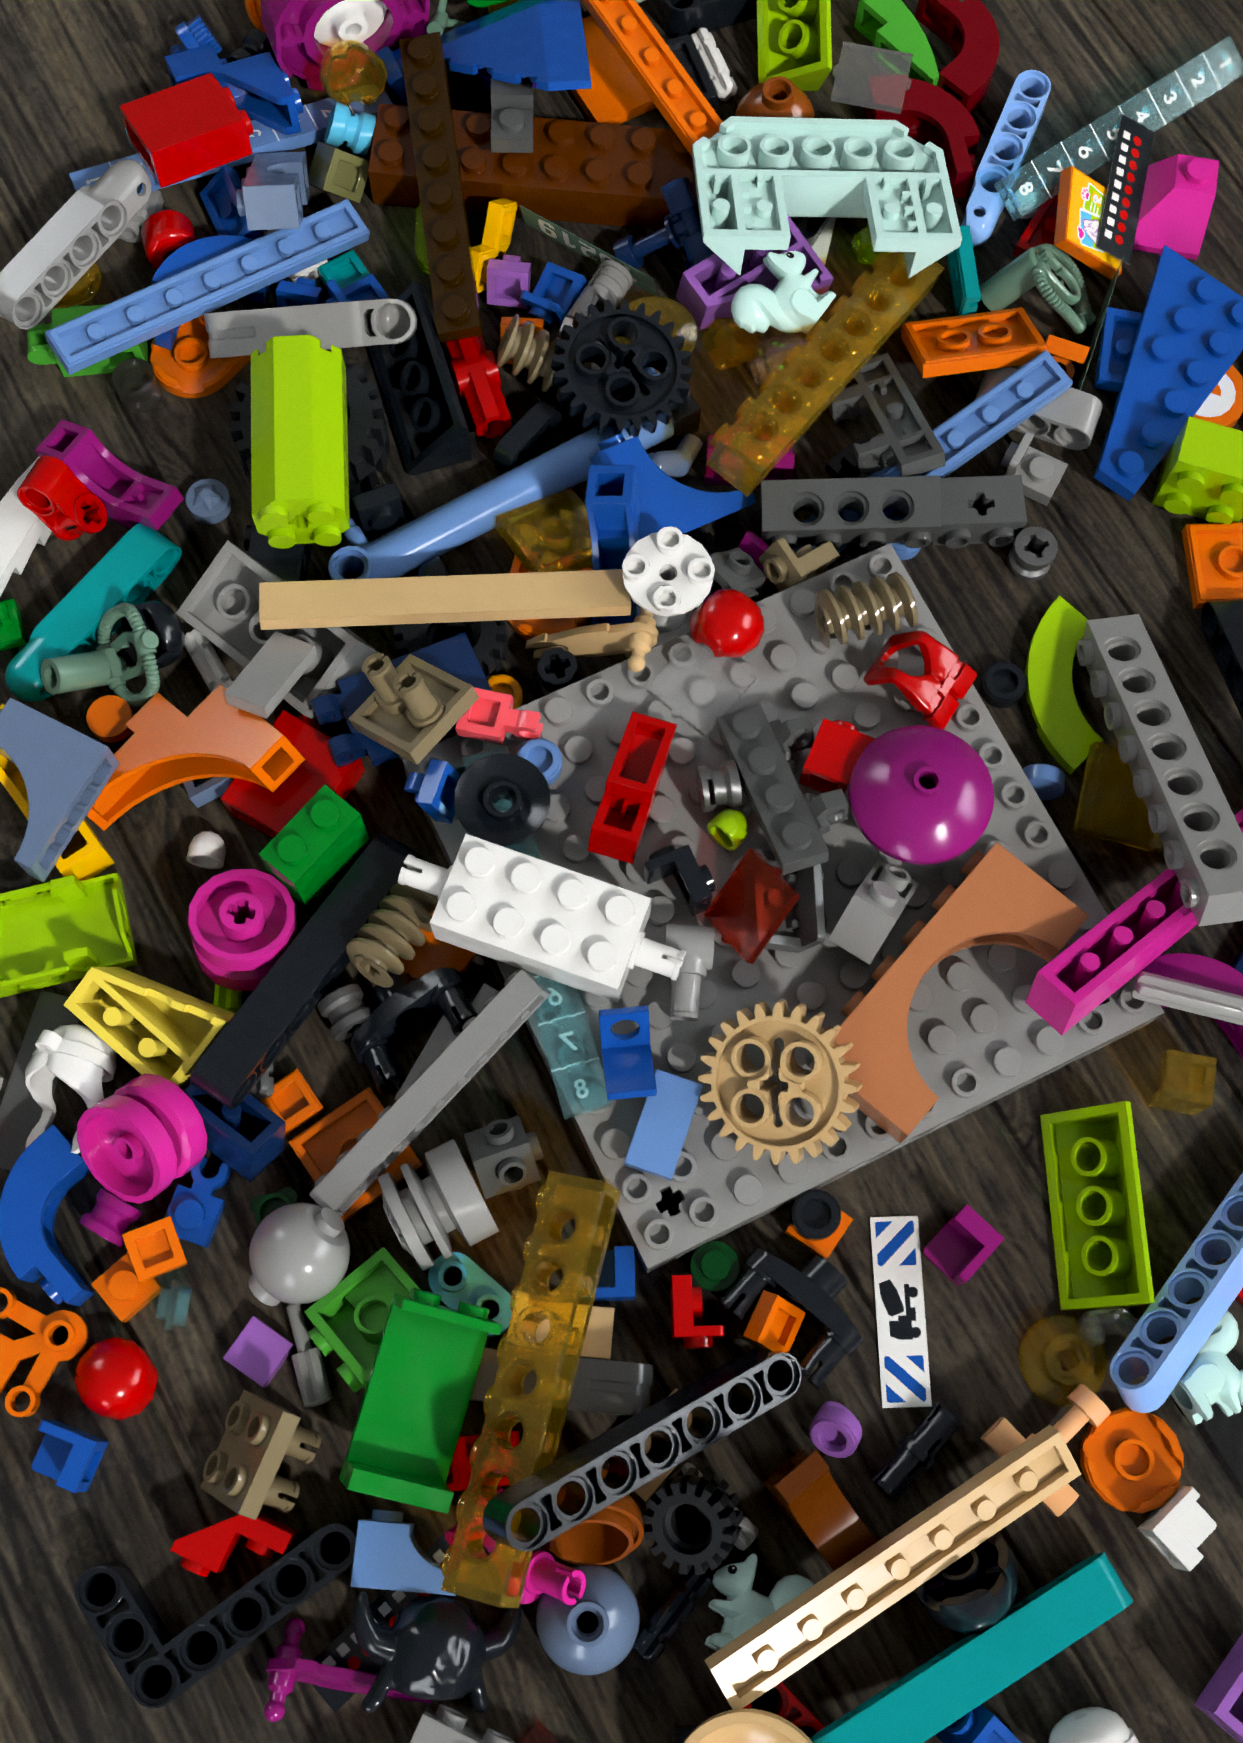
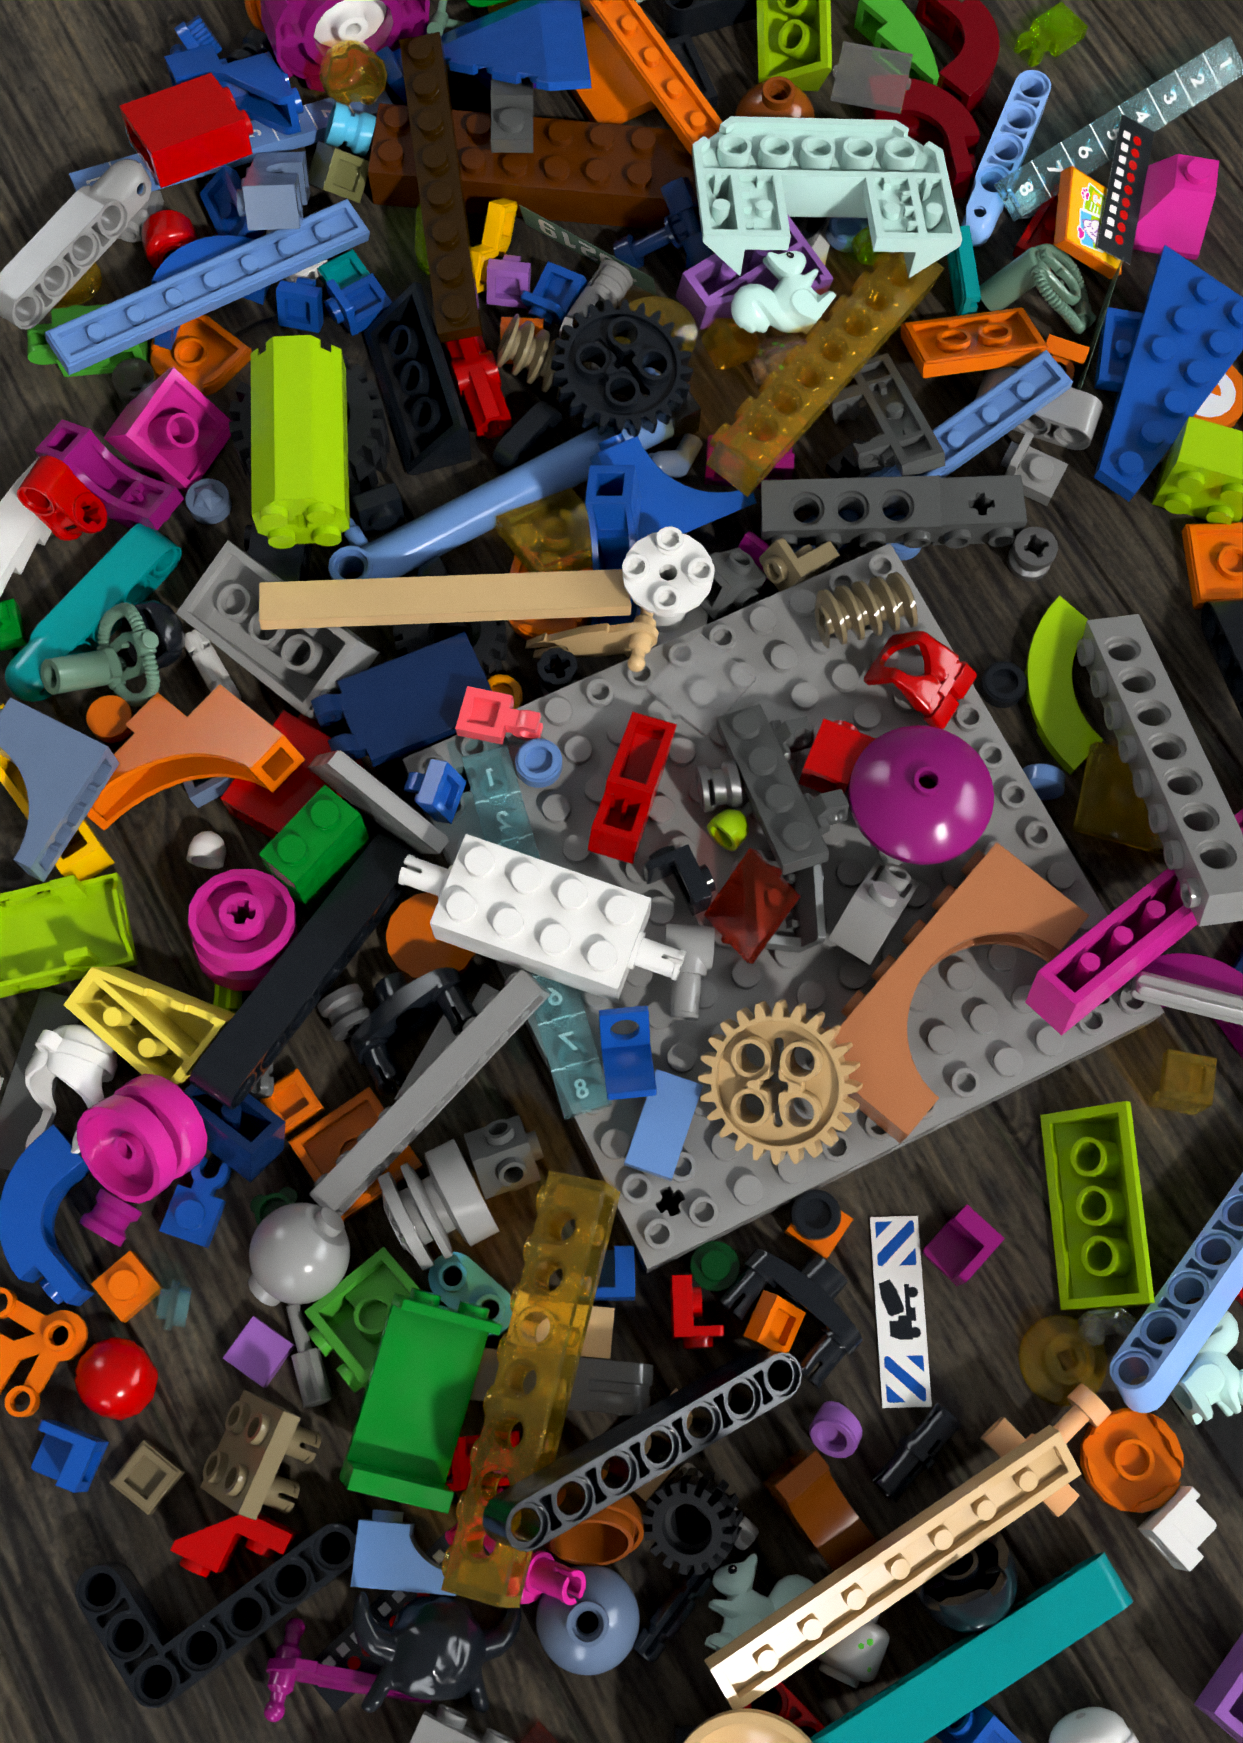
(147, 1477): none -> dark tan tile
(154, 1249): orange tile -> none
(171, 431): none -> dark pink slope
(270, 674): light grey tile -> none
(334, 323): light grey piece -> none
(378, 802): none -> light grey tile
(388, 932): dark tan piece -> none
(410, 705): dark tan plate -> none
(497, 779): black dish -> none
(714, 64): white axle -> none
(727, 623): red hair -> none
(842, 231): none -> medium blue tile
(857, 1655): none -> light grey head
(1052, 32): none -> clear neon green plate

